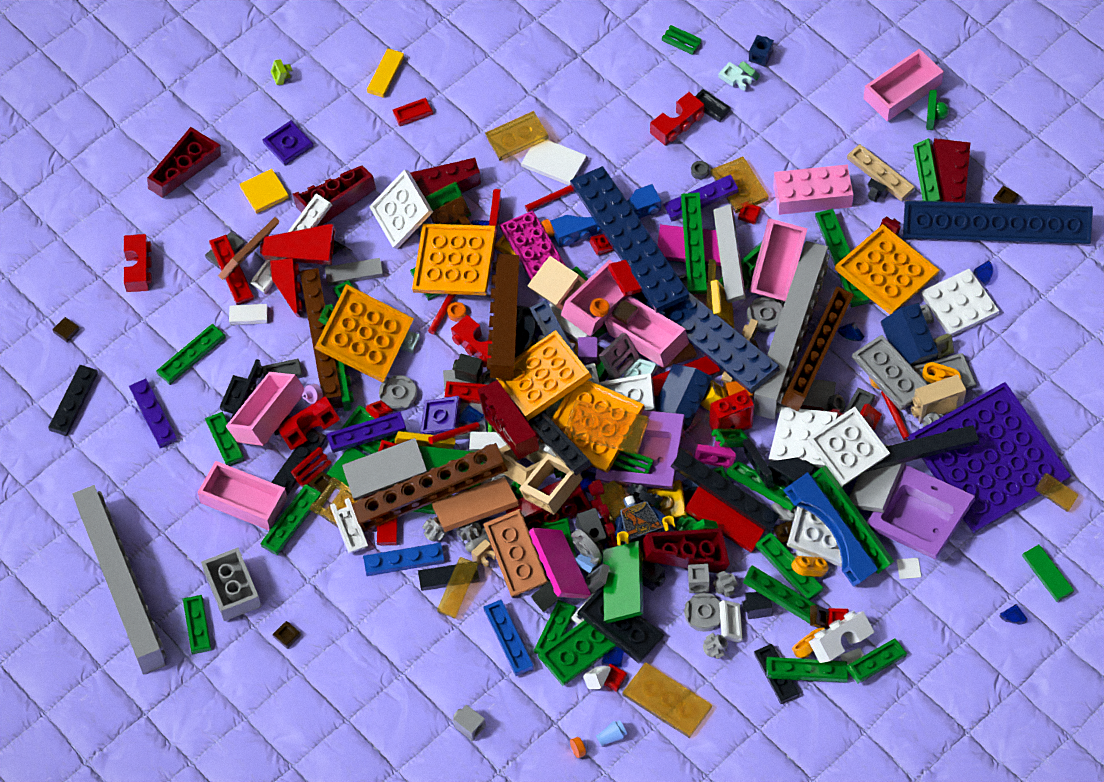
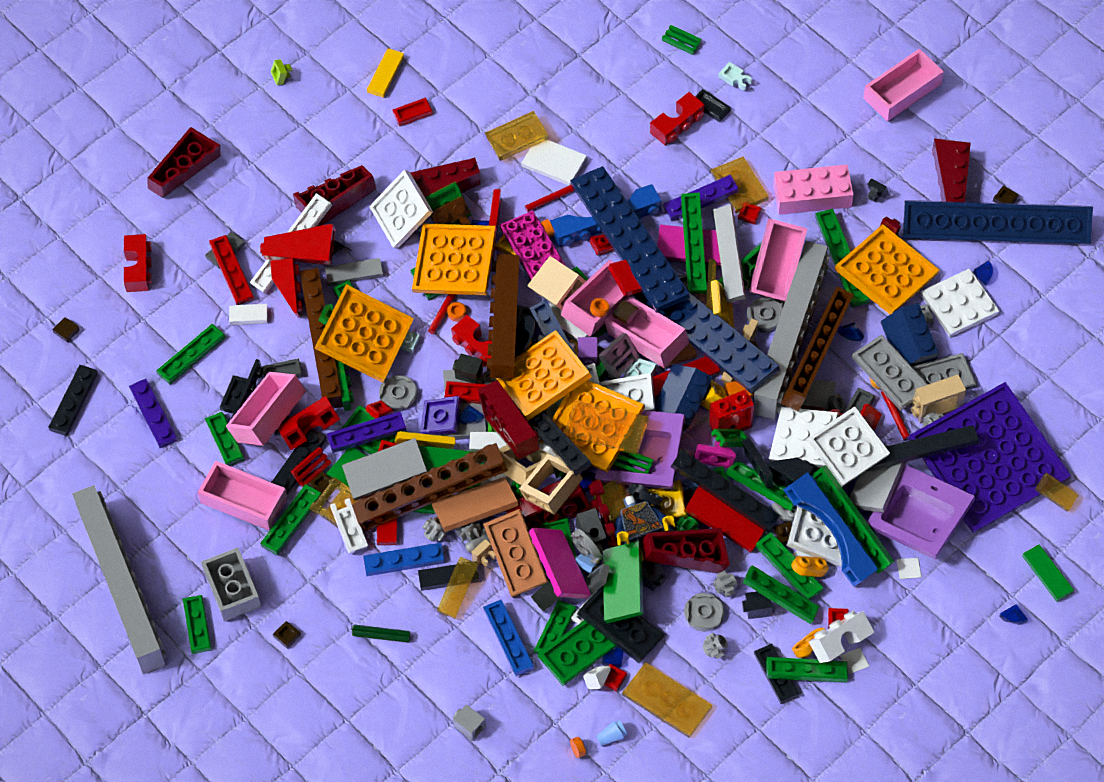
(248, 249): nougat tile -> none
(264, 191): yellow tile -> none
(287, 142): dark purple tile -> none
(312, 393): lavender tile -> none
(381, 633): none -> dark green axle
(453, 433): red bar -> none
(698, 578): light grey brick -> none
(700, 170): dark grey tile -> none
(704, 524): green tile -> none
(731, 621): white tile -> none
(749, 70): tile -> none
(761, 50): dark blue brick -> none
(818, 617): dark brown tile -> none
(876, 660): green tile -> none
(880, 172): tan plate -> none
(927, 171): green plate -> none
(935, 110): green tile -> none
(941, 372): light orange plate -> none
(944, 345): olive tile -> none

